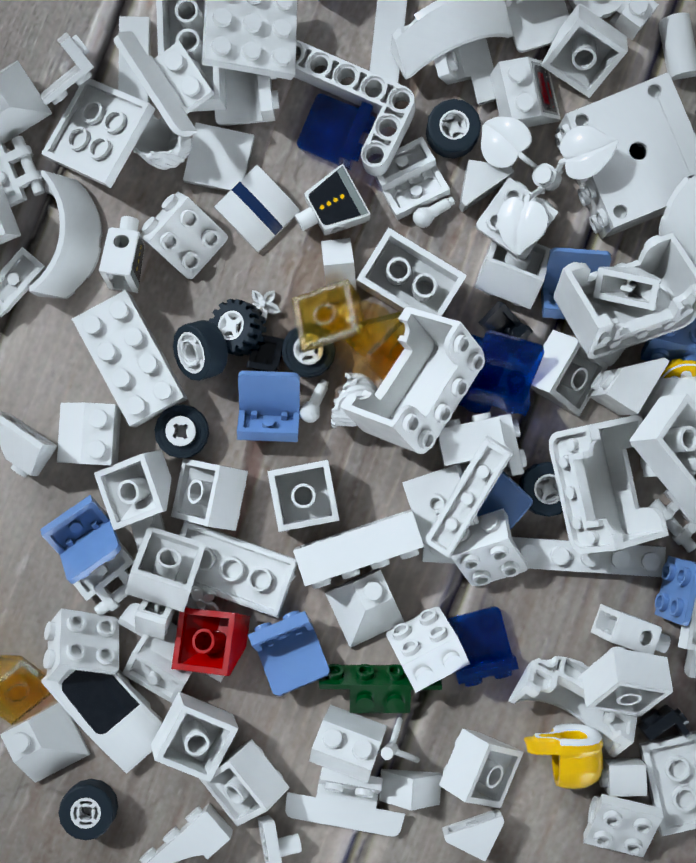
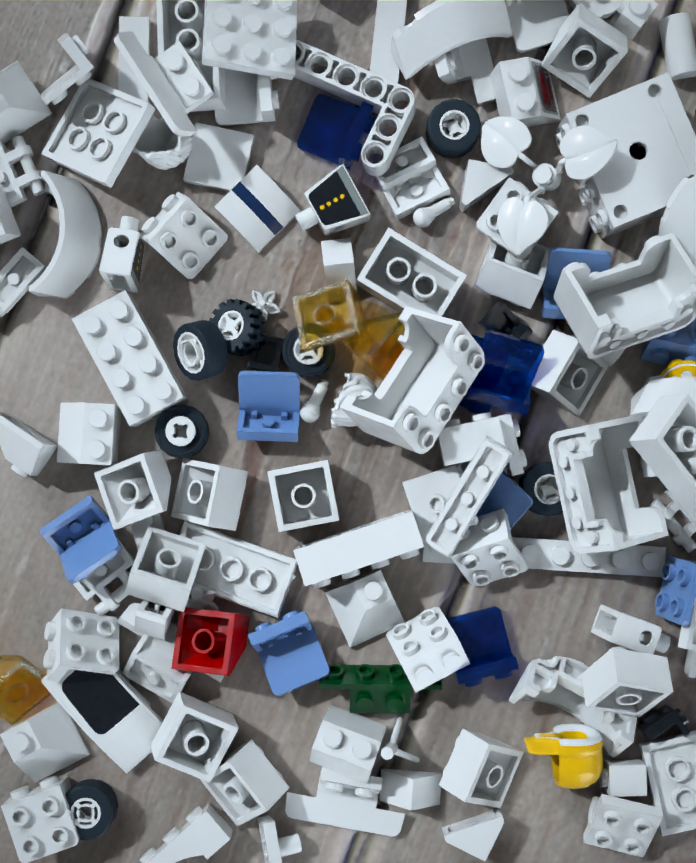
(40, 819): none -> white bracket
(627, 286): white slope -> none
(627, 387): white slope -> none

